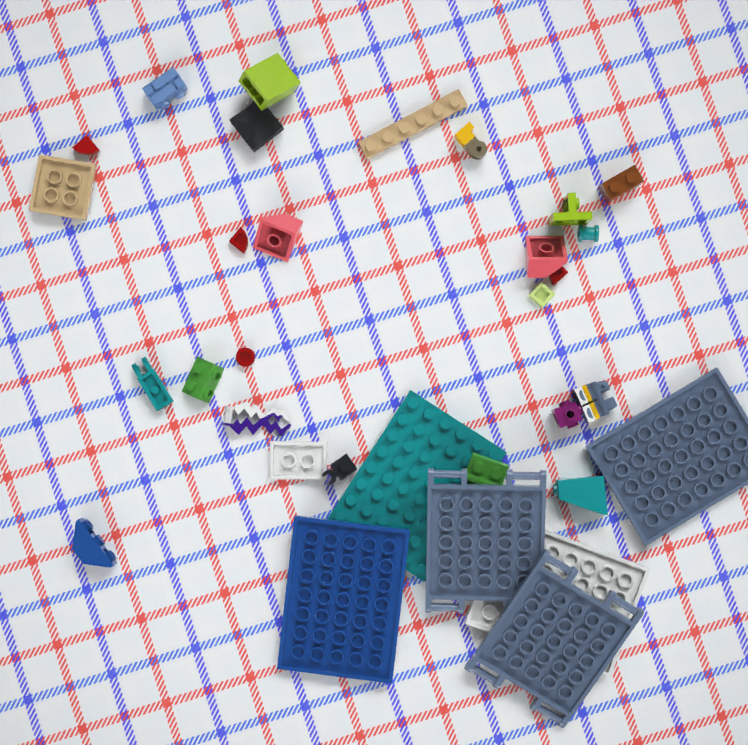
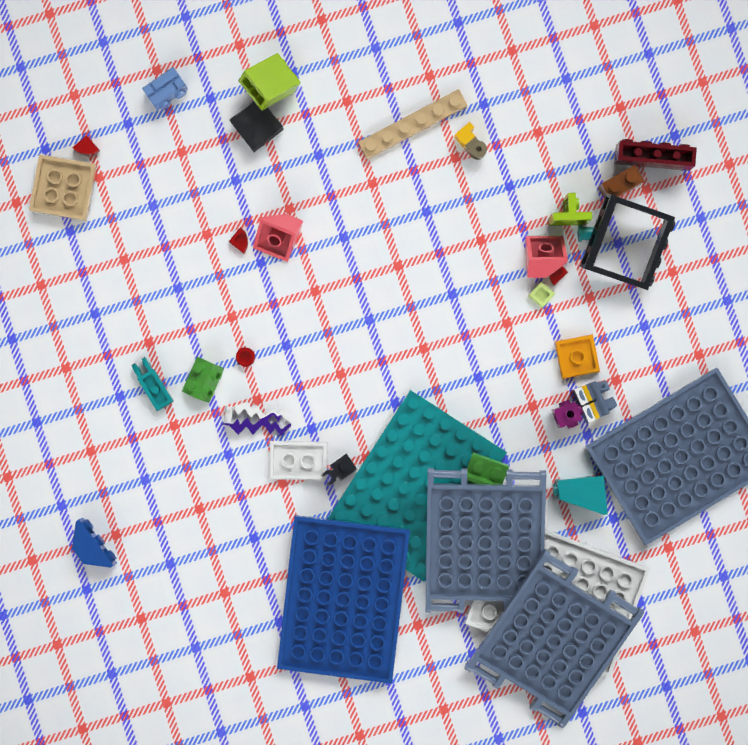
(577, 356): none -> light orange tile
(599, 232): none -> black window
(655, 155): none -> dark red brick

